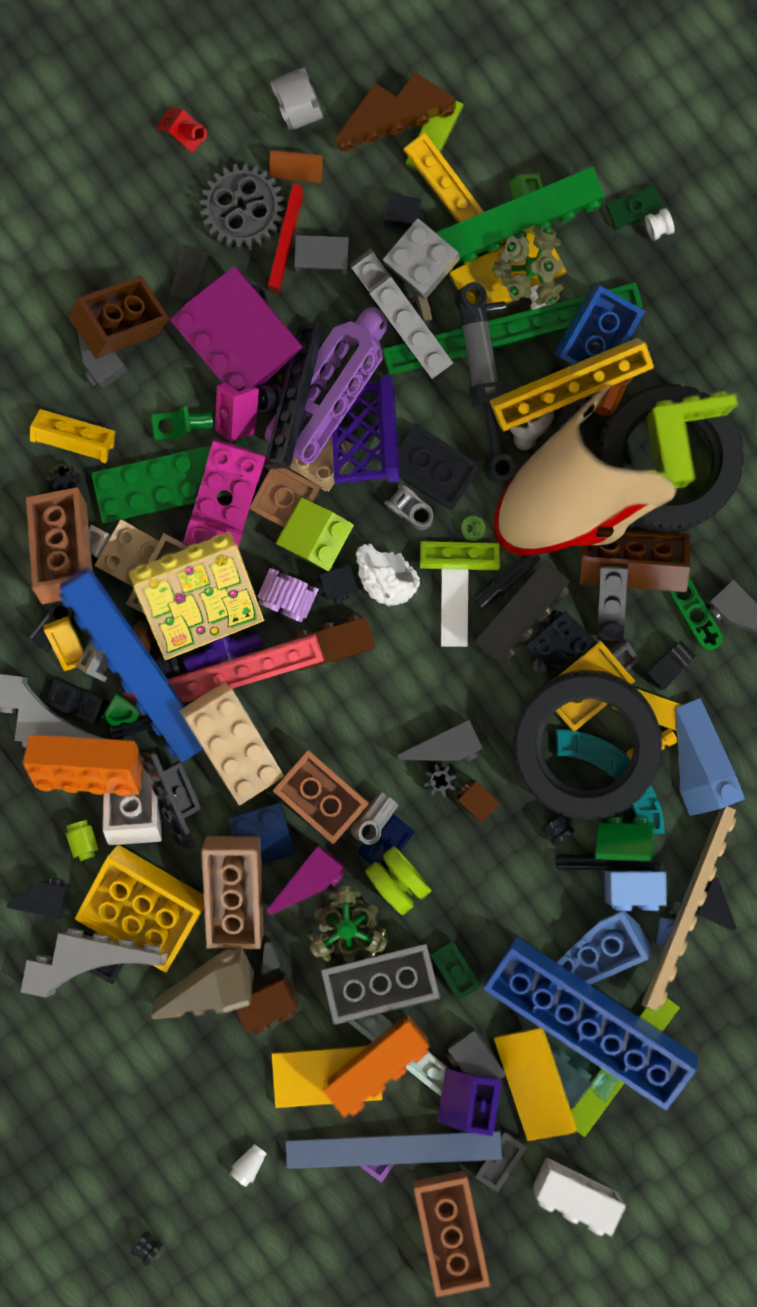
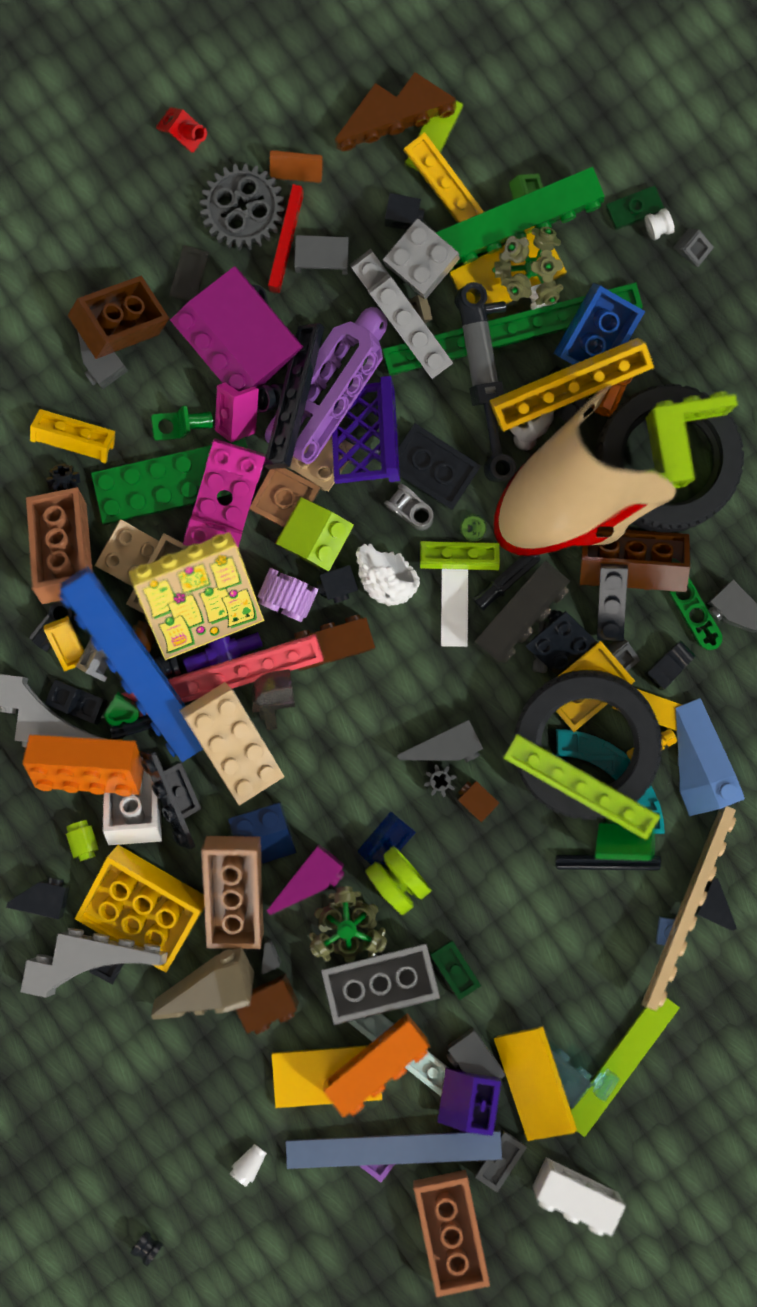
(98, 540): white tile -> none
(270, 693): none -> clear smoke brick
(297, 99): light grey brick -> none
(321, 796): nougat brick -> none
(376, 816): light grey piece -> none
(557, 829): black wheel -> none
(582, 786): none -> lime tile
(591, 1023): blue brick -> none
(607, 949): medium blue wedge -> none
(635, 888): light blue brick -> none
(693, 246): none -> dark grey slope

